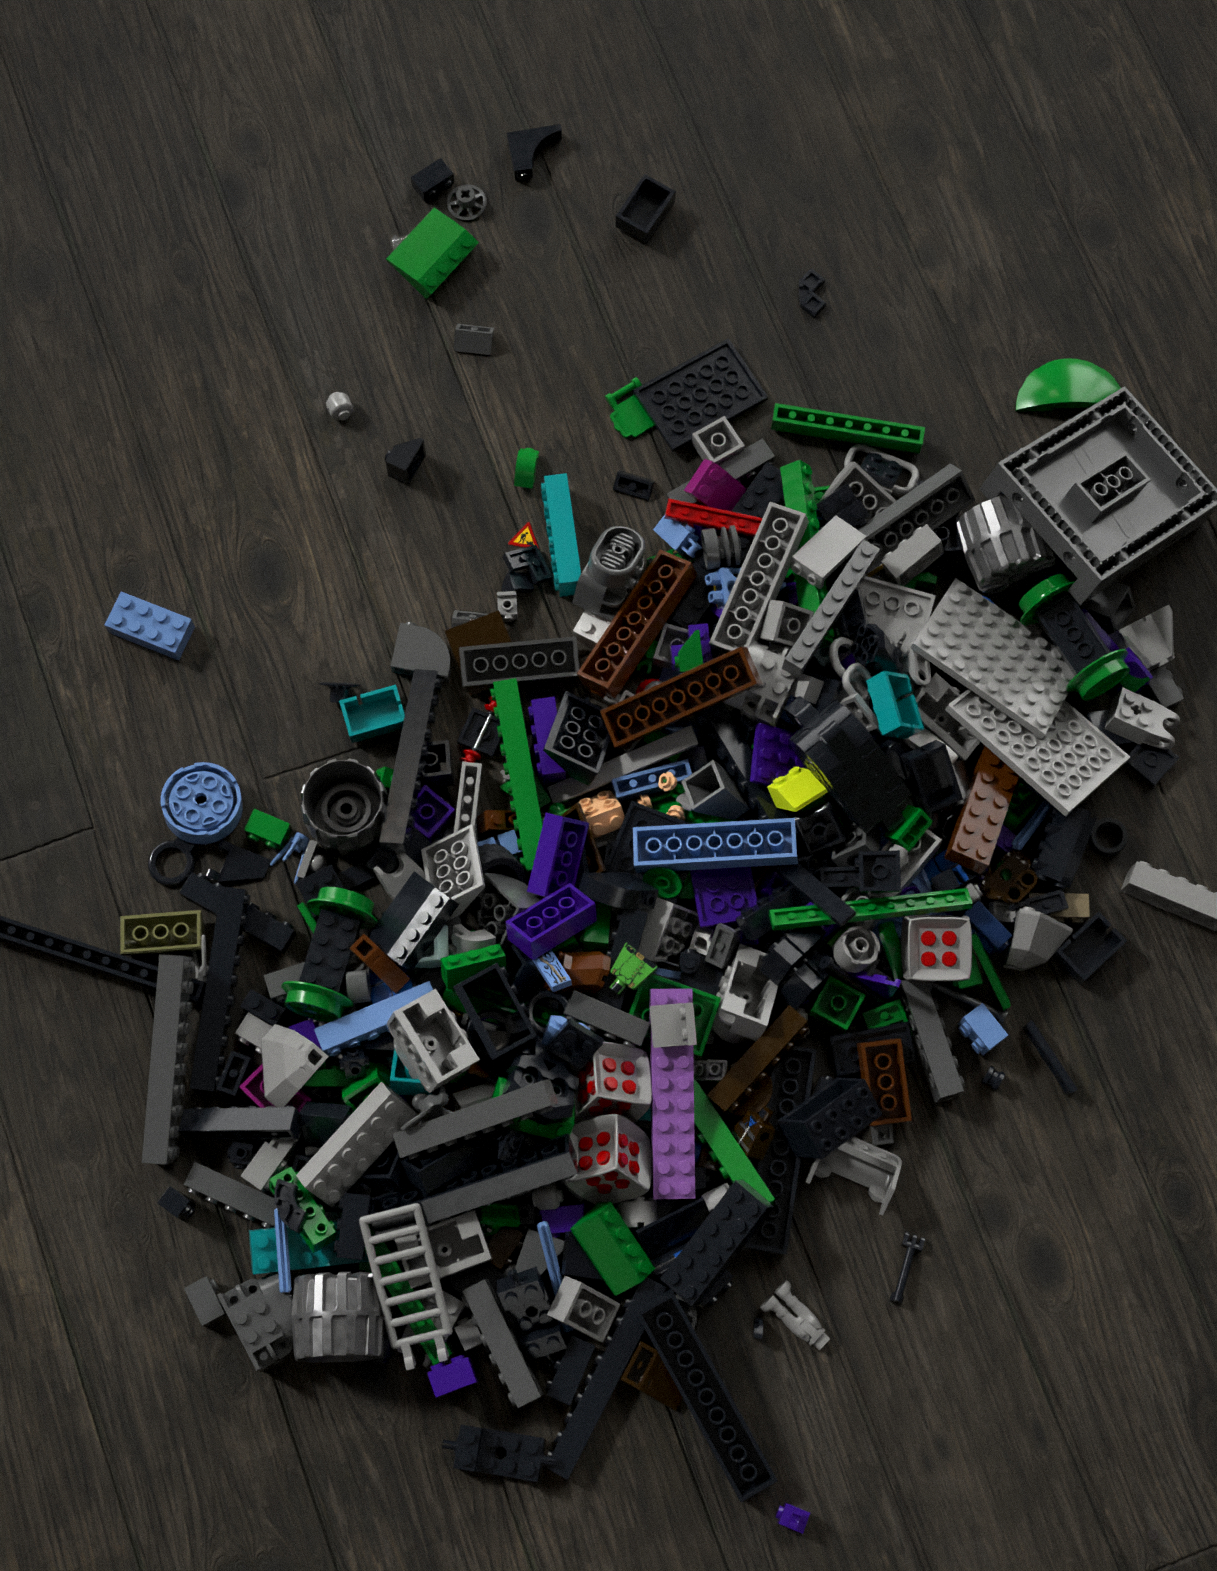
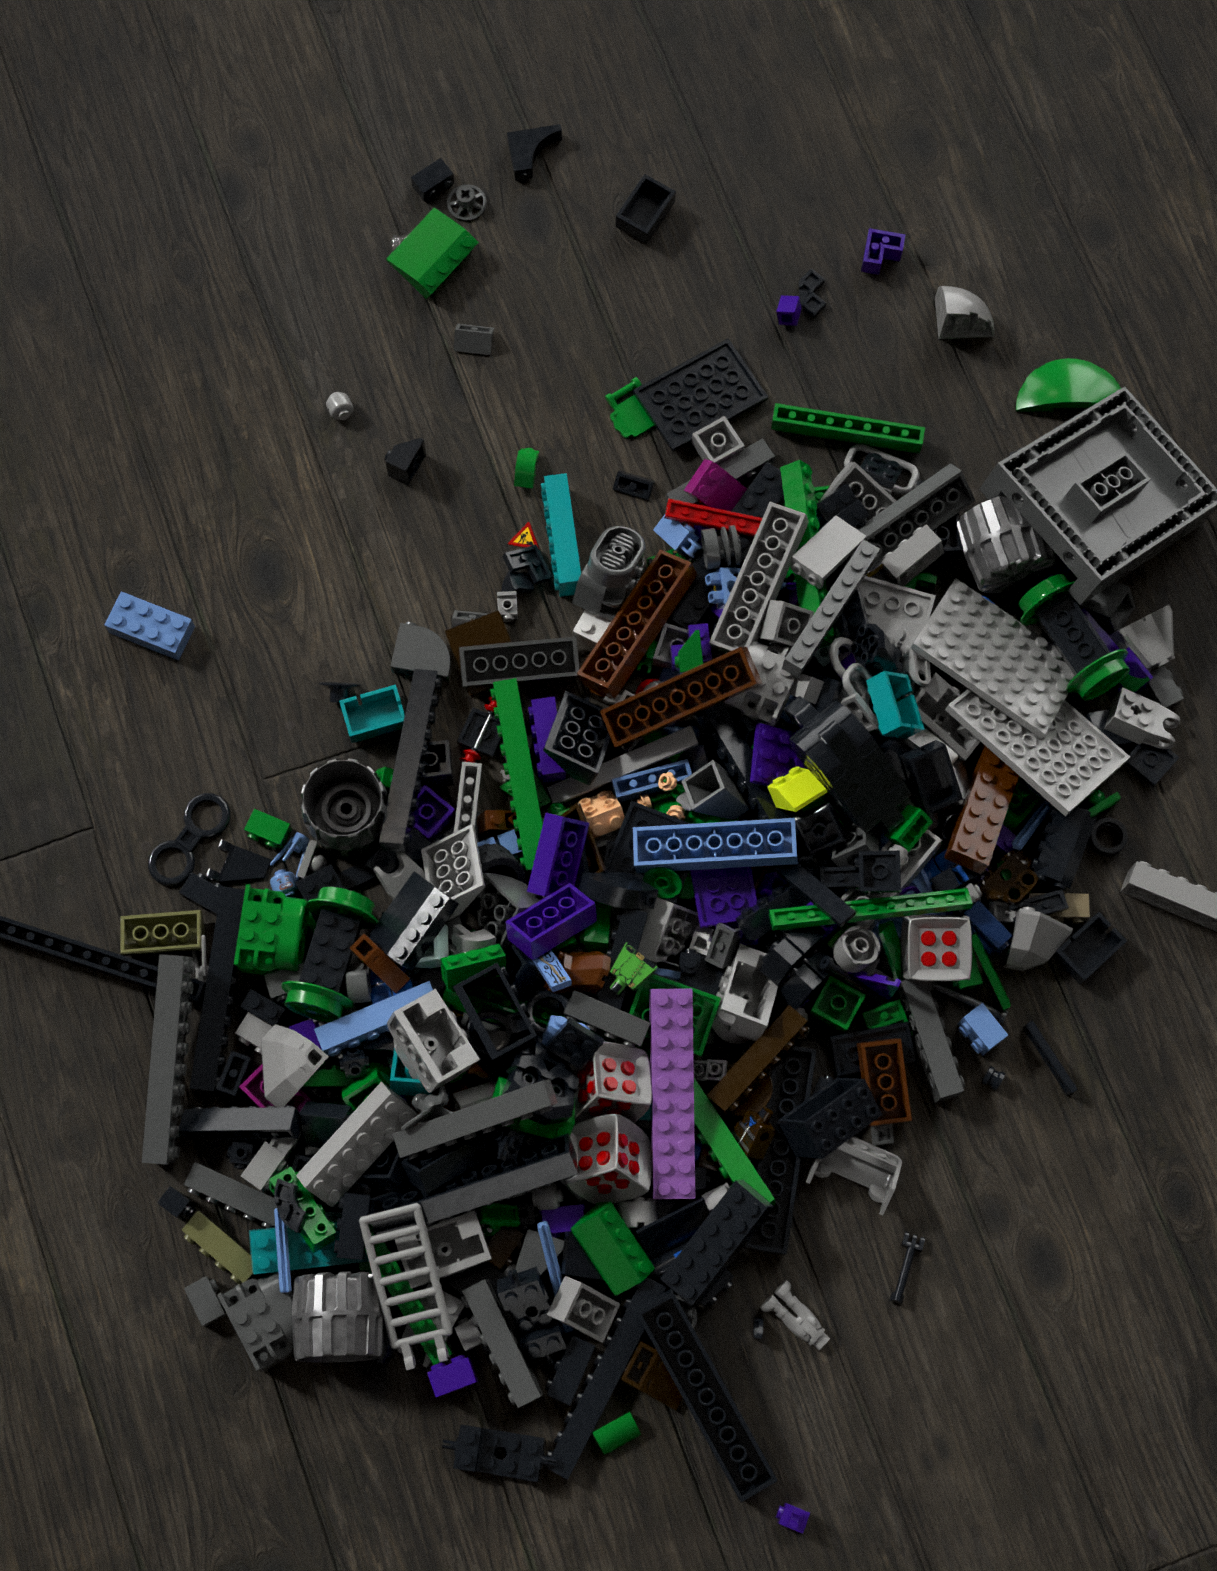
(208, 820): medium blue brick -> none
(220, 1246): none -> olive brick
(271, 932): none -> green brick
(284, 882): none -> medium blue head
(616, 1433): none -> green brick
(673, 1025): light grey bracket -> none
(788, 310): none -> dark purple brick
(881, 246): none -> dark purple brick
(962, 314): none -> light grey brick
(1099, 804): none -> green tile

